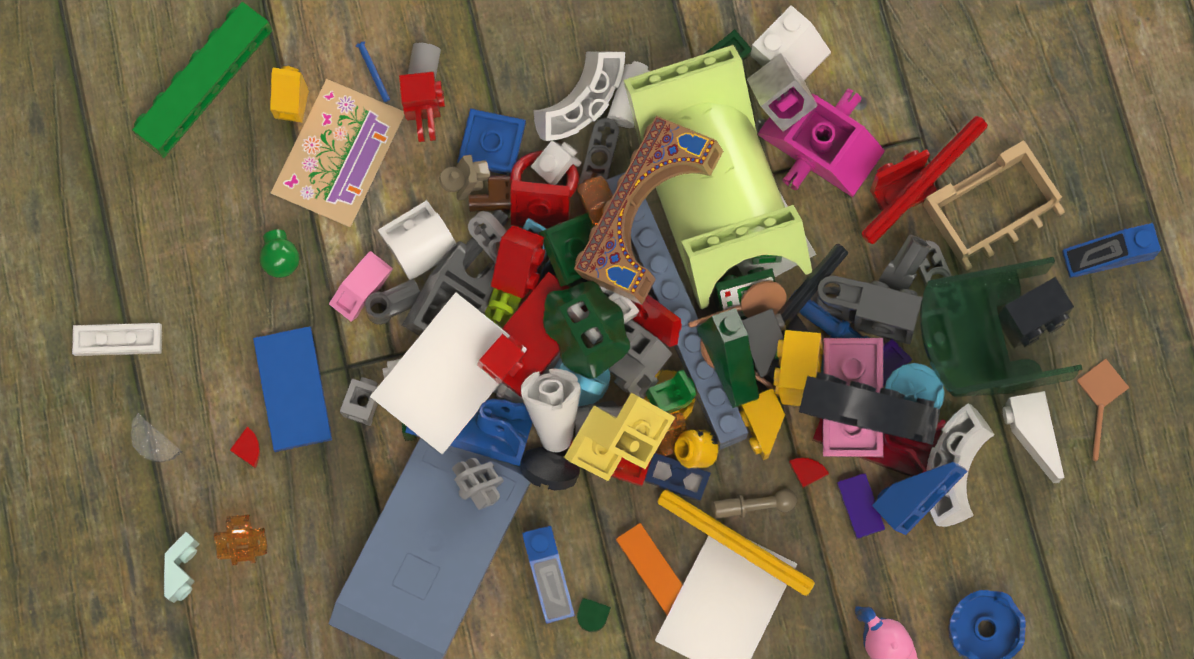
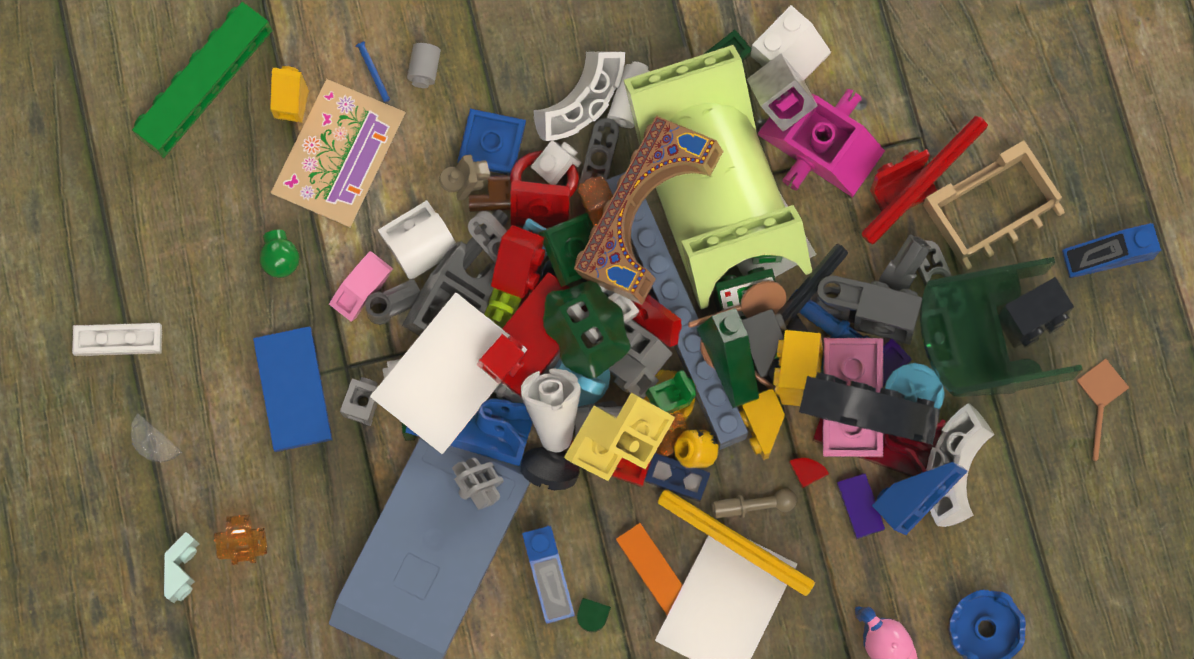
(247, 447): red tile -> none
(422, 100): red brick -> none
(1034, 429): white slope -> none

